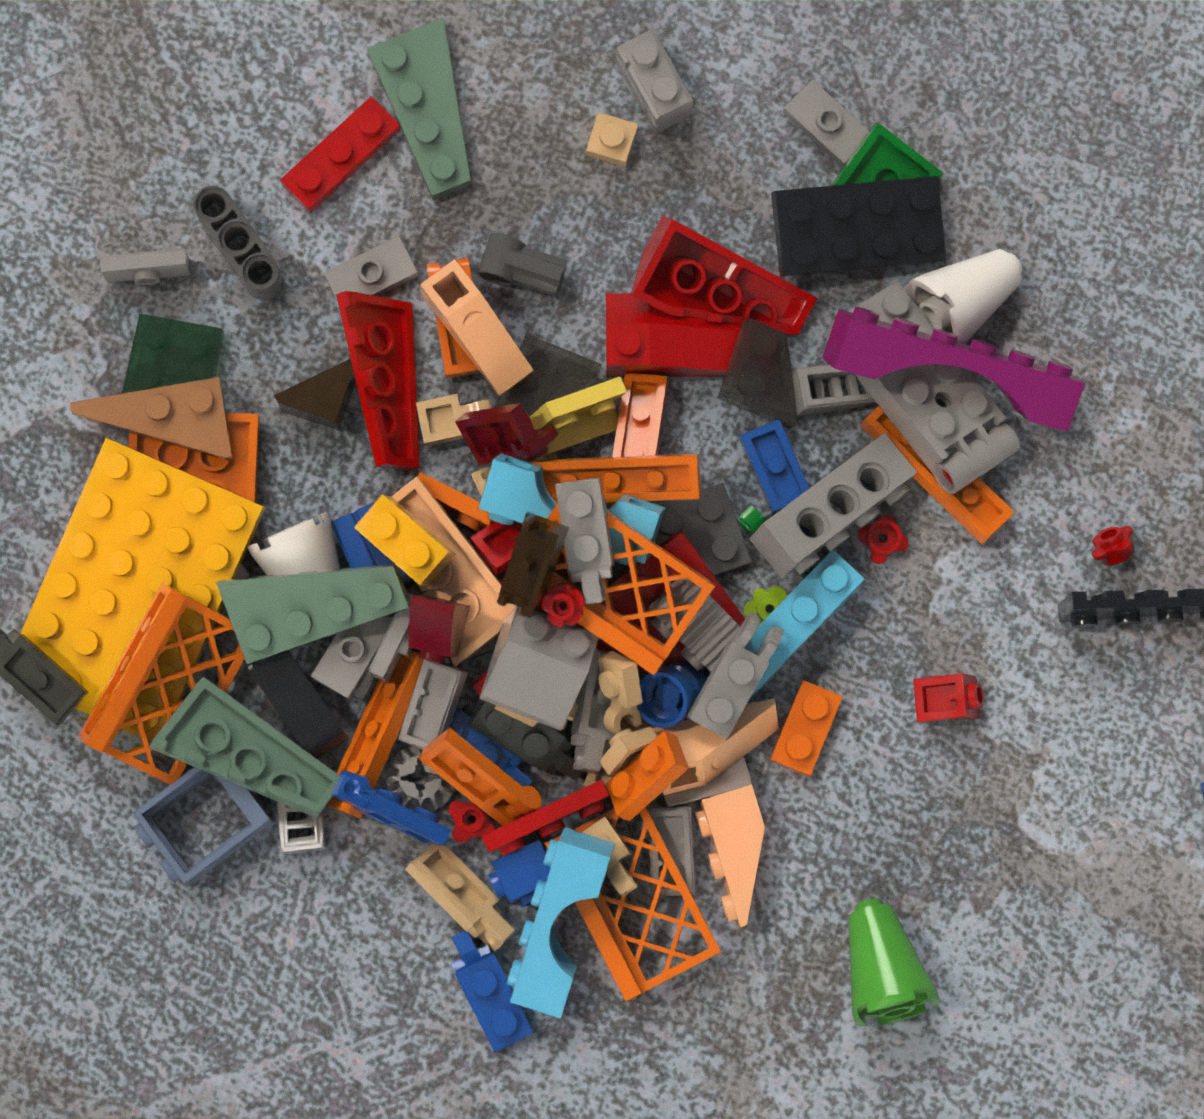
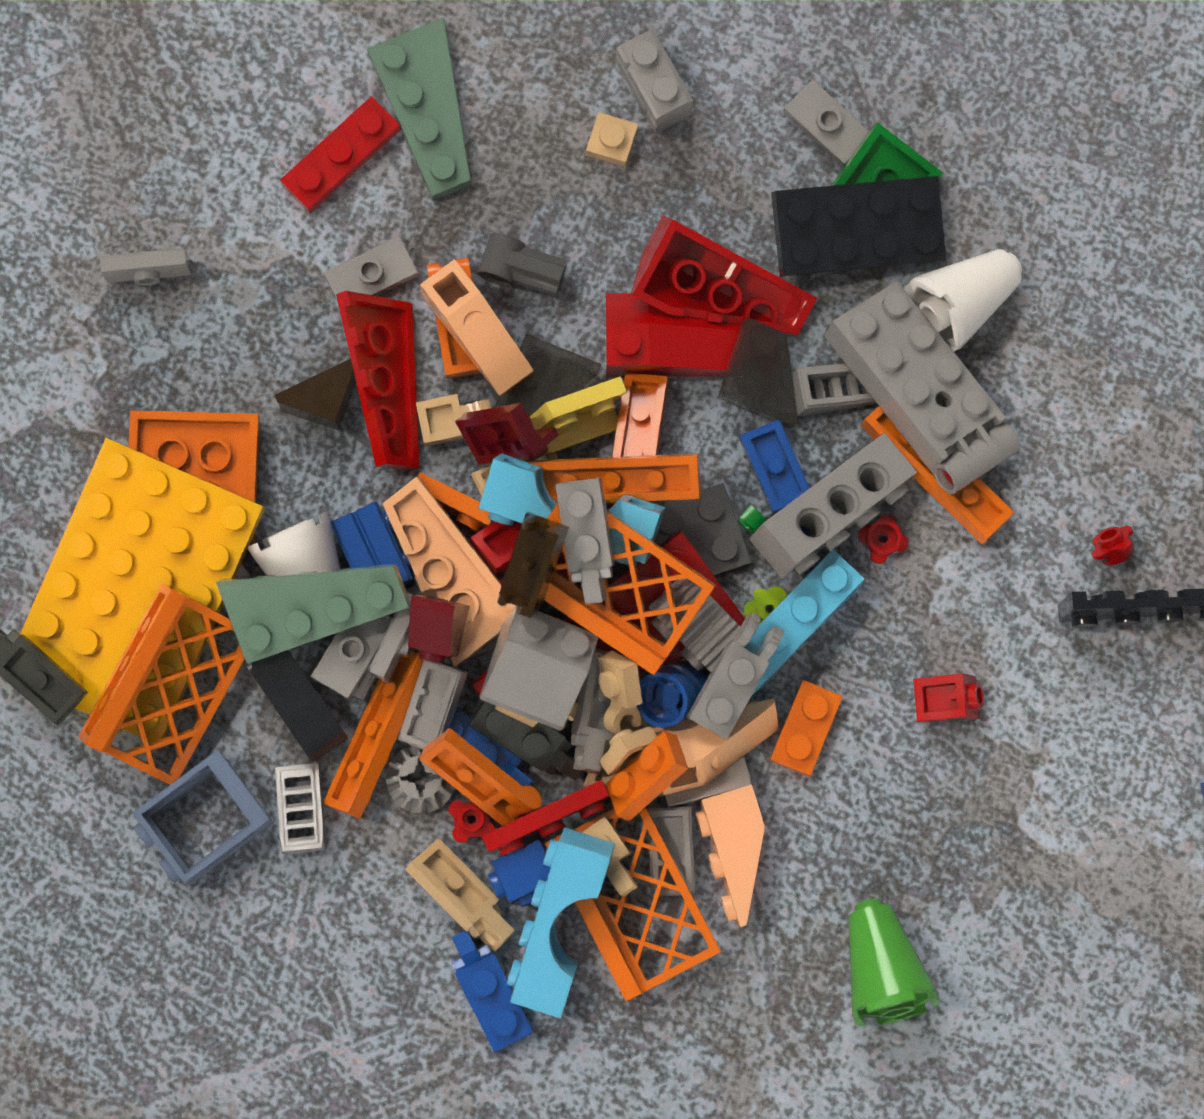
(171, 353): clear green plate -> none
(180, 414): medium nougat wing -> none
(233, 224): dark grey beam -> none
(238, 746): sand green wing -> none
(388, 809): blue hinge -> none
(405, 540): yellow brick -> none
(568, 594): red plate -> none
(875, 348): magenta arch -> none

